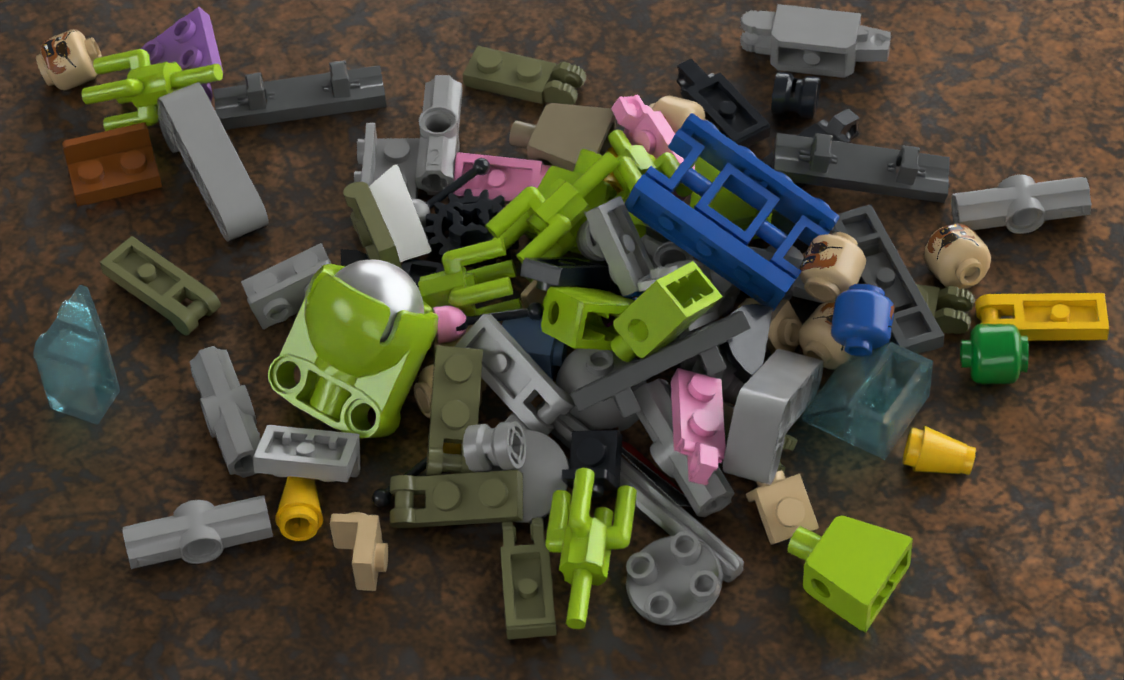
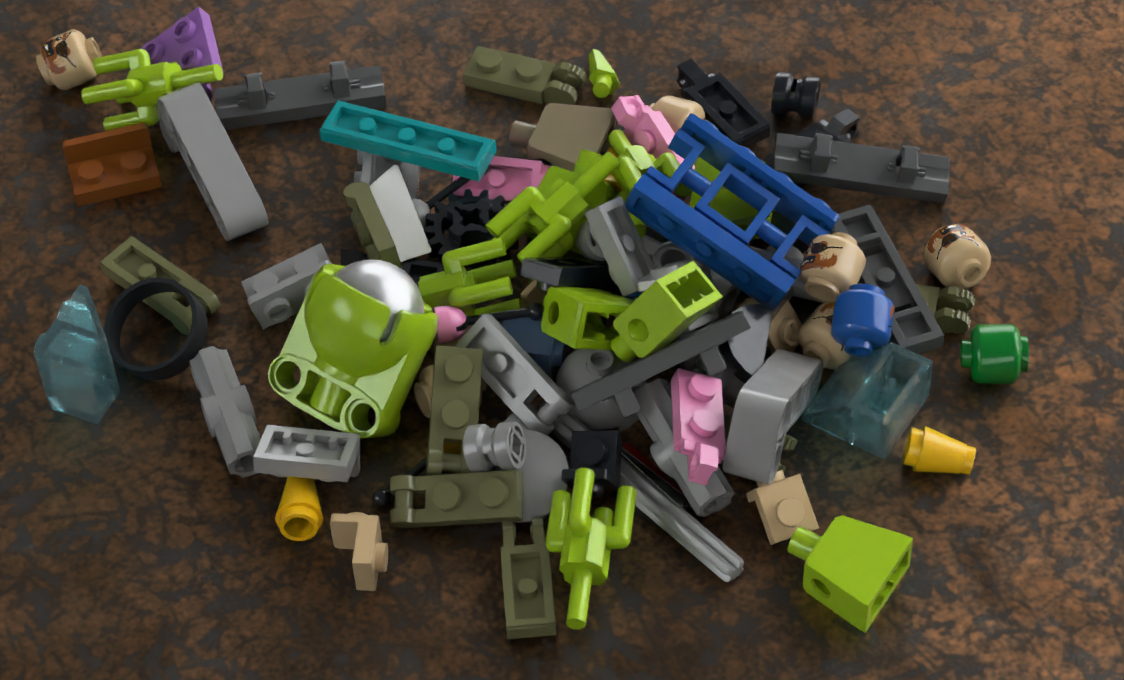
(124, 305): none -> black tyre
(197, 532): light grey piece -> none
(408, 140): none -> teal tile
(439, 134): light grey piece -> none
(602, 75): none -> lime bar
(674, 579): light grey dish -> none
(813, 40): light grey hinge -> none
(1022, 203): light grey piece -> none
(1048, 314): yellow plate -> none

